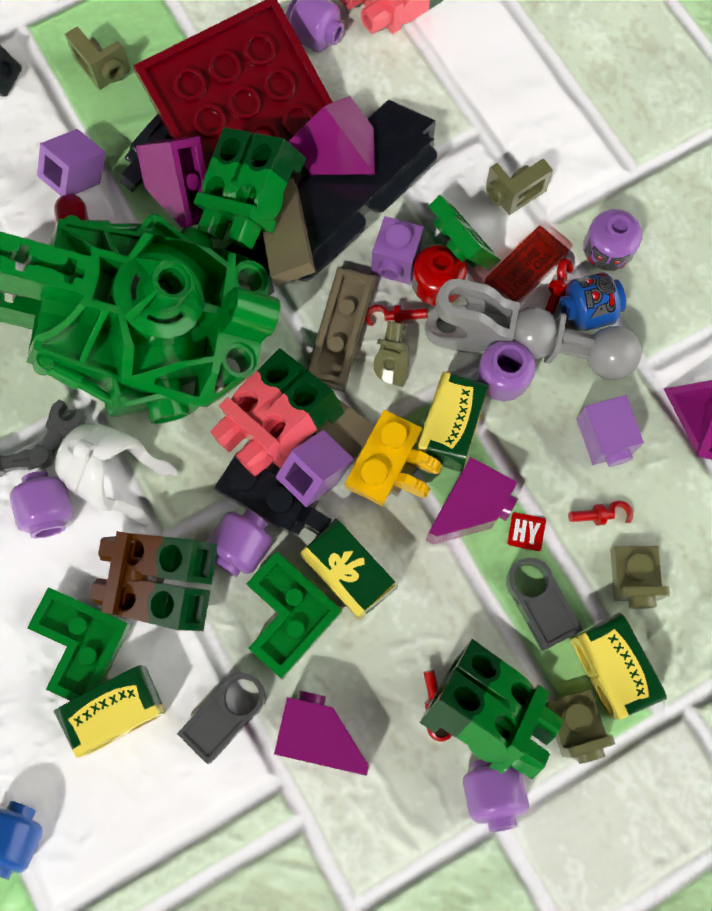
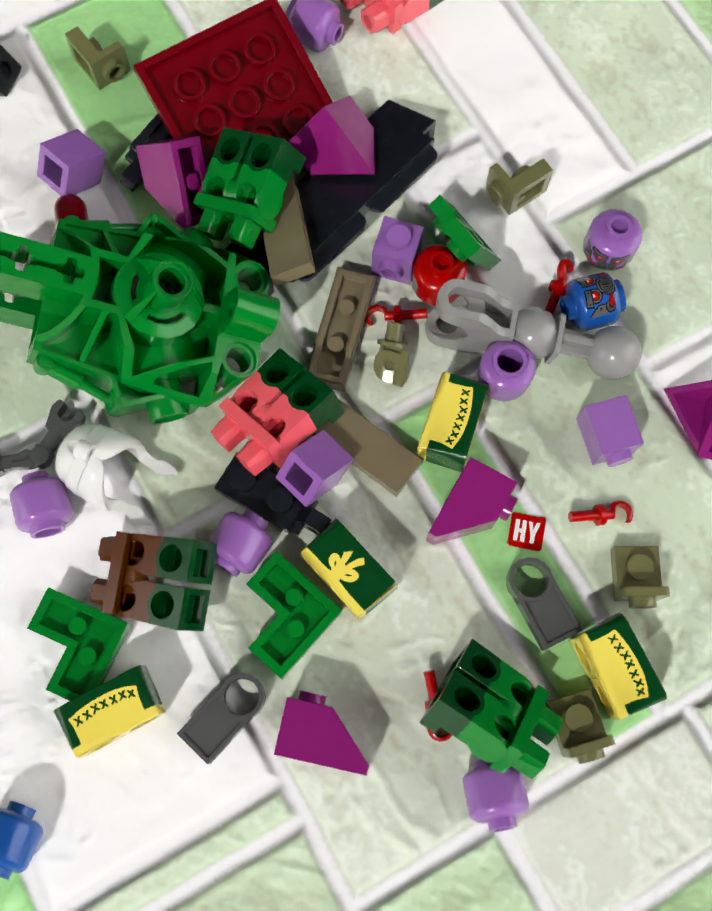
(385, 457): yellow hinge -> none
(527, 265): clear red tile -> none

